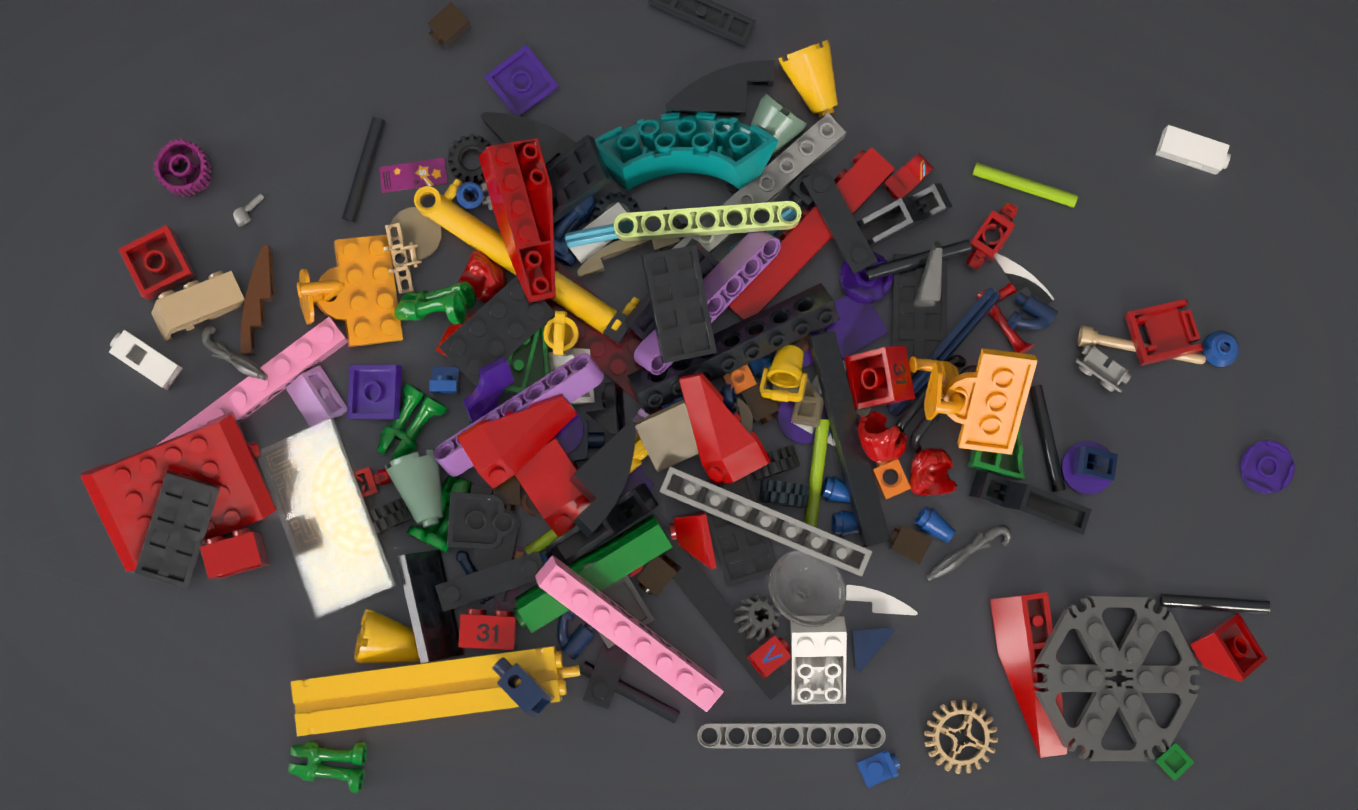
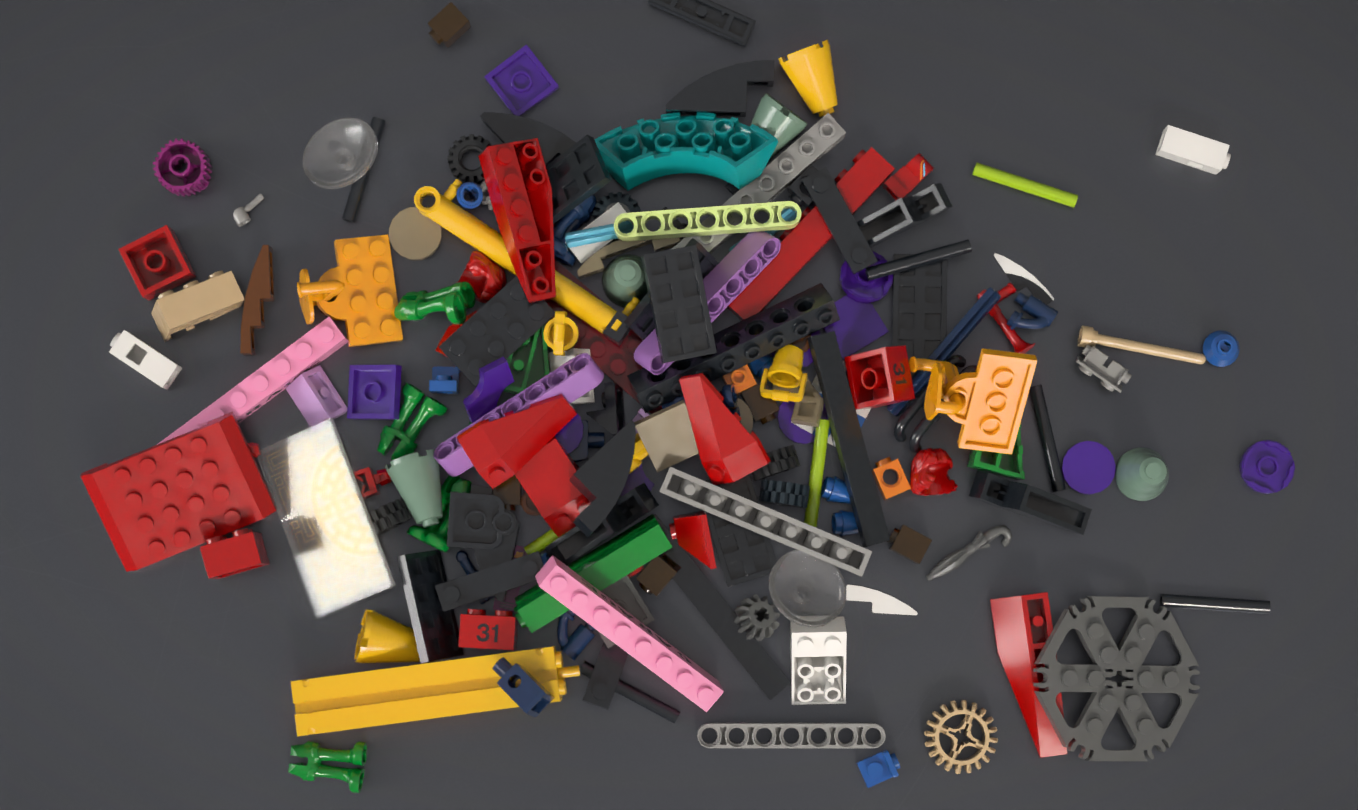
(177, 529): black plate -> none
(222, 351): dark grey piece -> none
(340, 153): none -> clear dish
(406, 264): tan piece -> none
(413, 175): magenta sticker -> none
(624, 279): none -> sand green cone
(770, 656): red brick -> none
(867, 643): dark blue slope -> none
(879, 442): red hair -> none
(932, 276): slope -> none
(934, 524): blue cone -> none
(989, 252): red piece -> none
(1094, 463): dark blue slope -> none
(1141, 474): none -> sand green cone
(1166, 330): red container -> none
(1174, 761): green plate -> none
(1229, 649): red slope -> none

